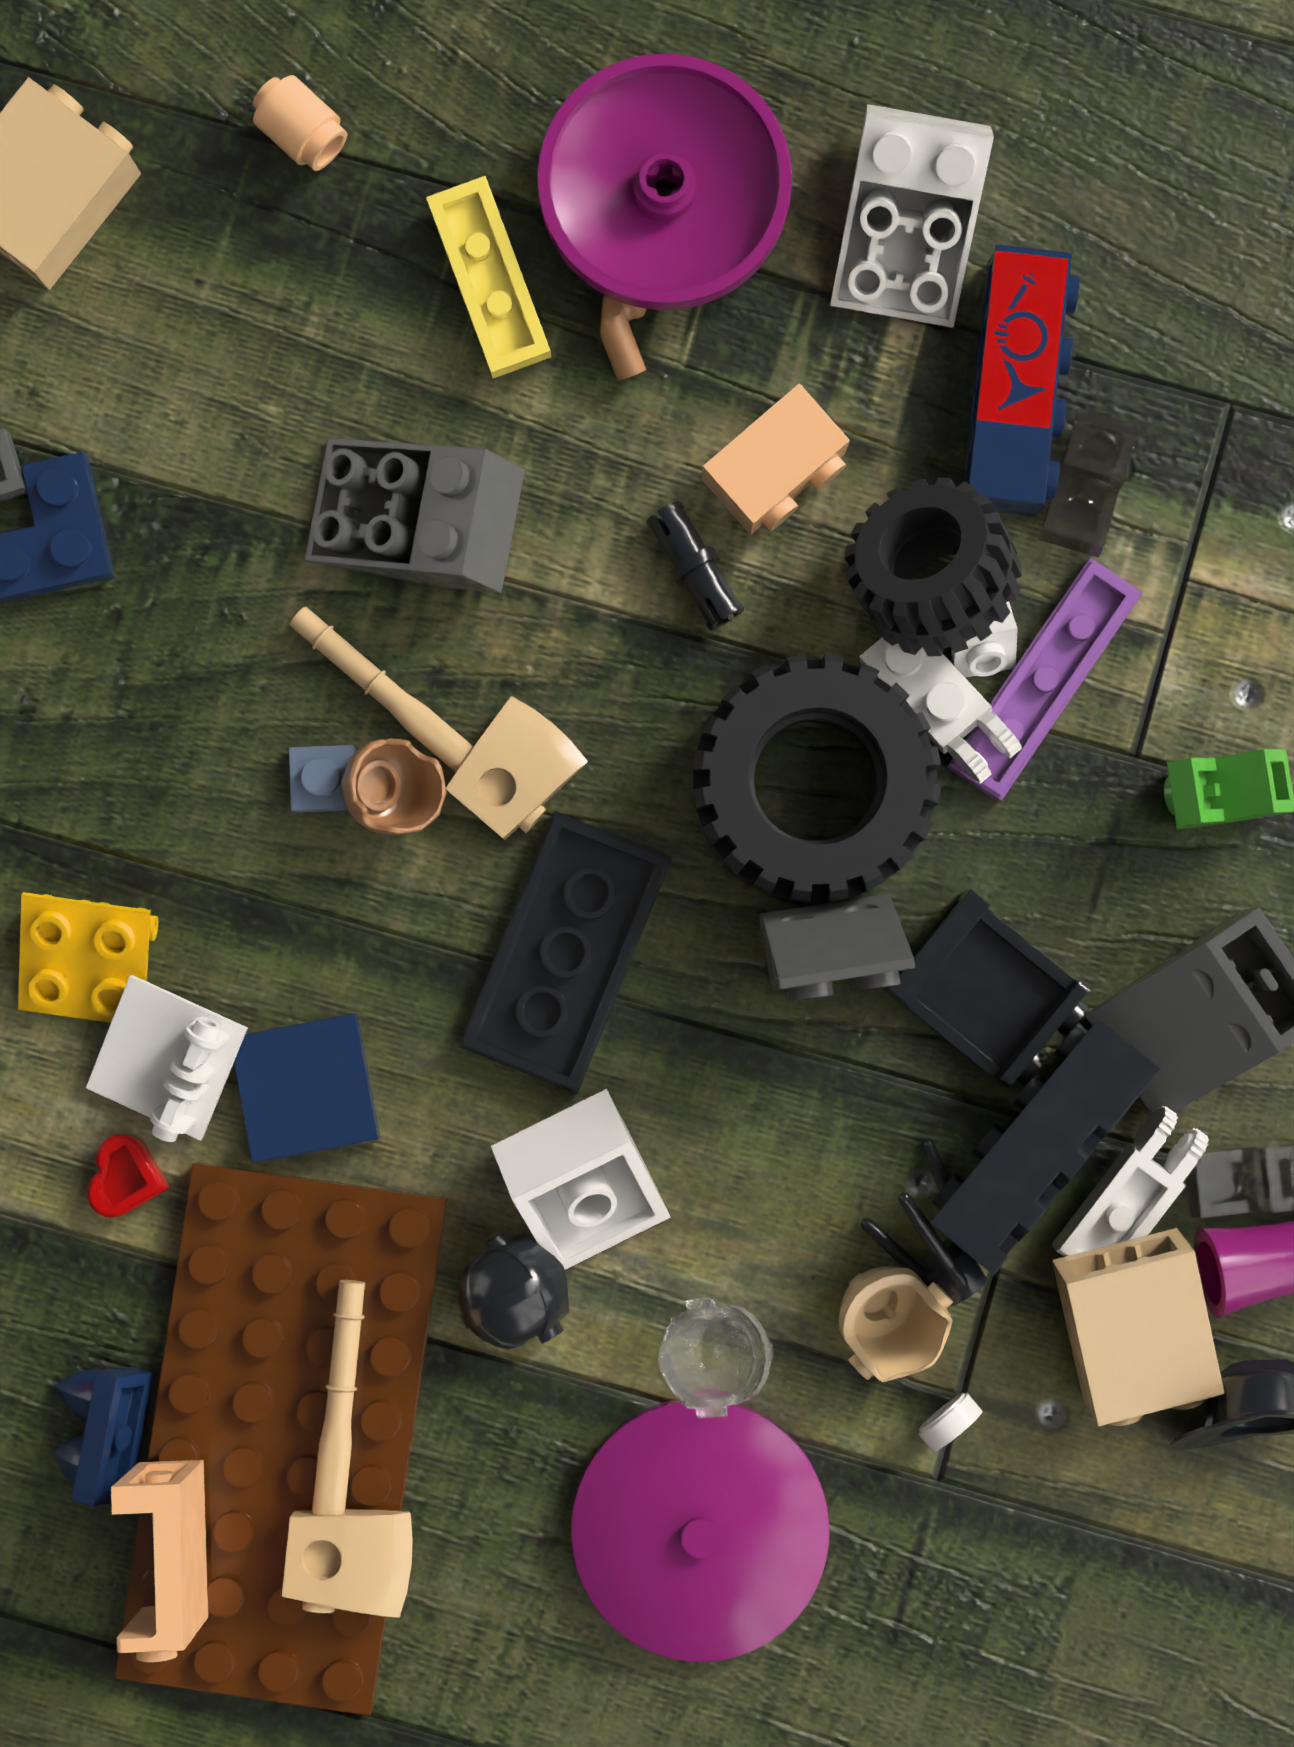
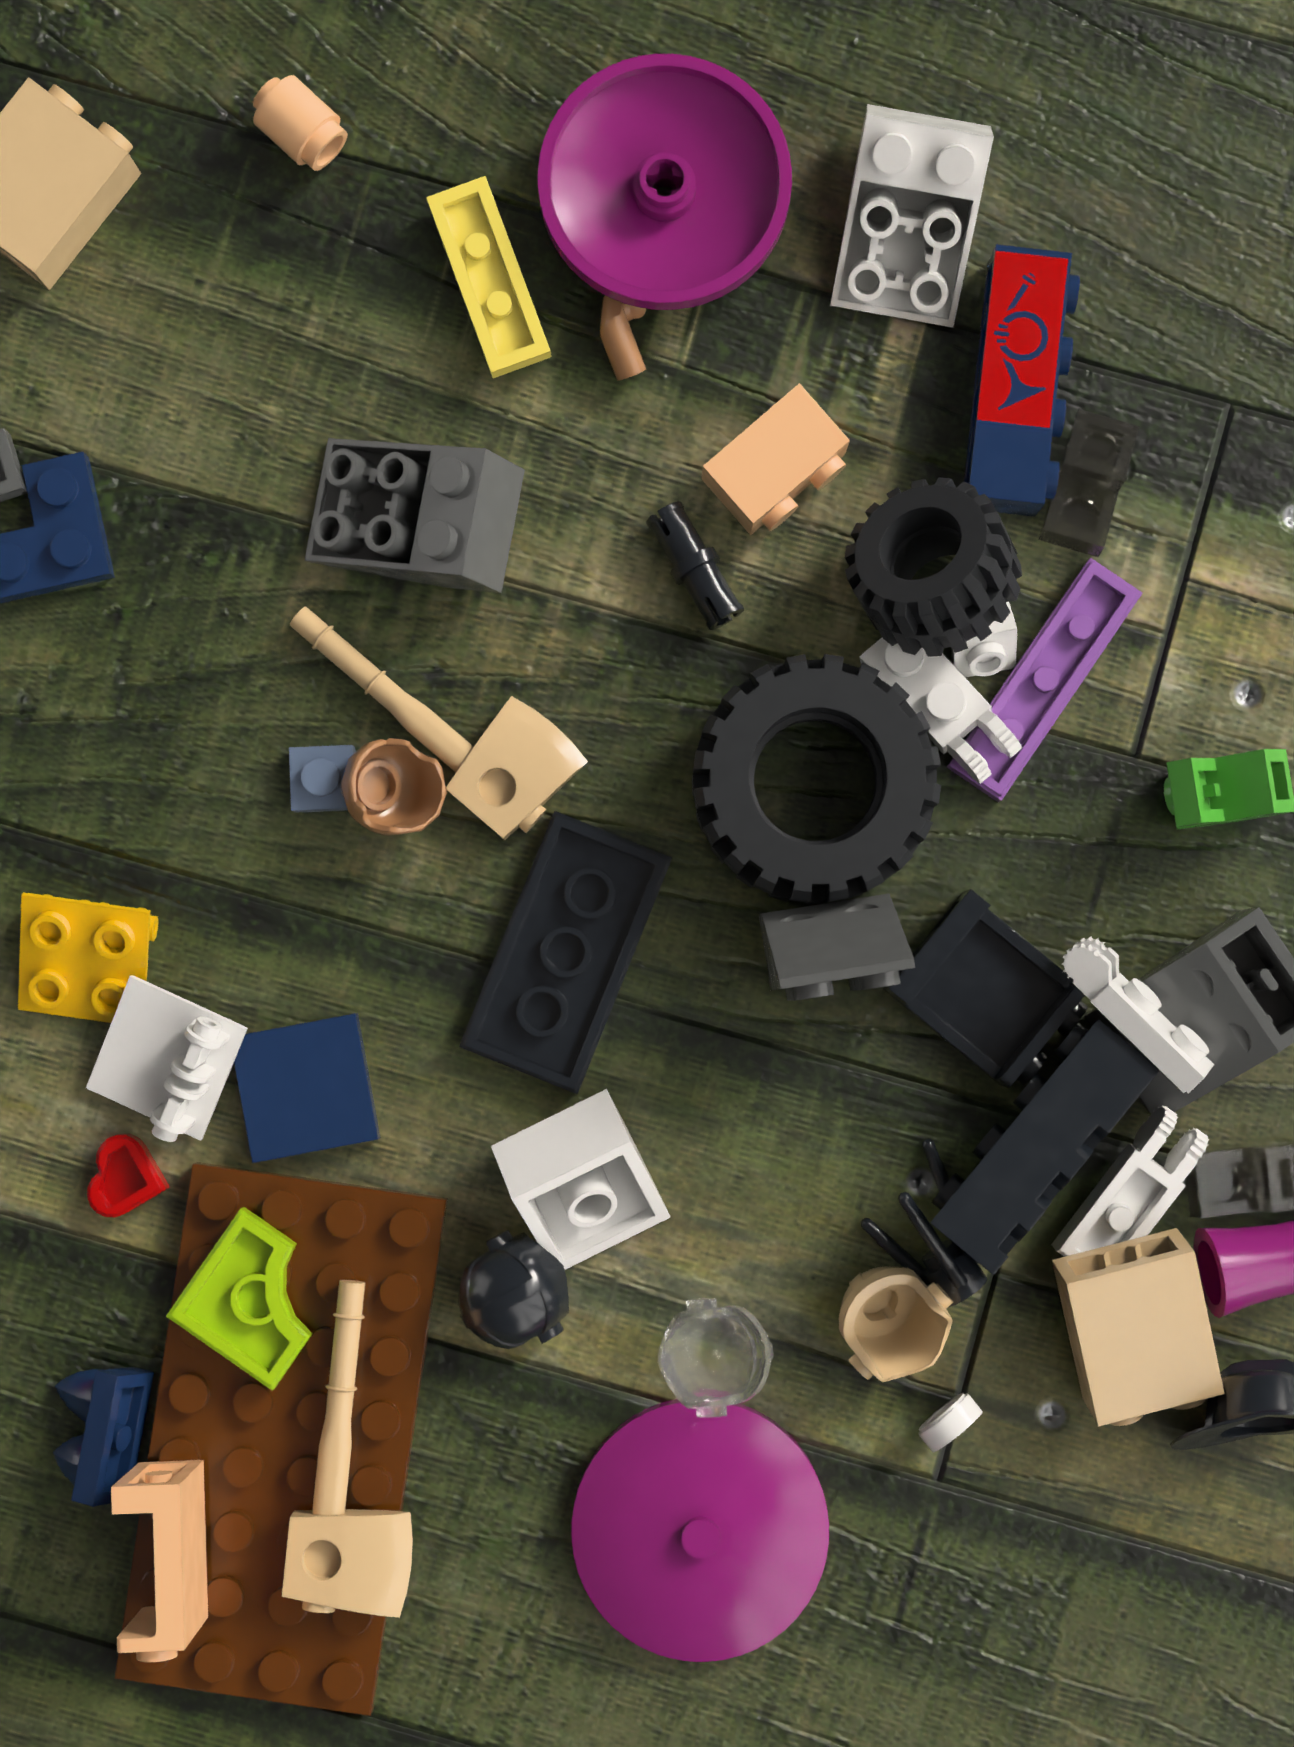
(242, 1303): none -> lime tile
(1135, 1013): none -> white hinge

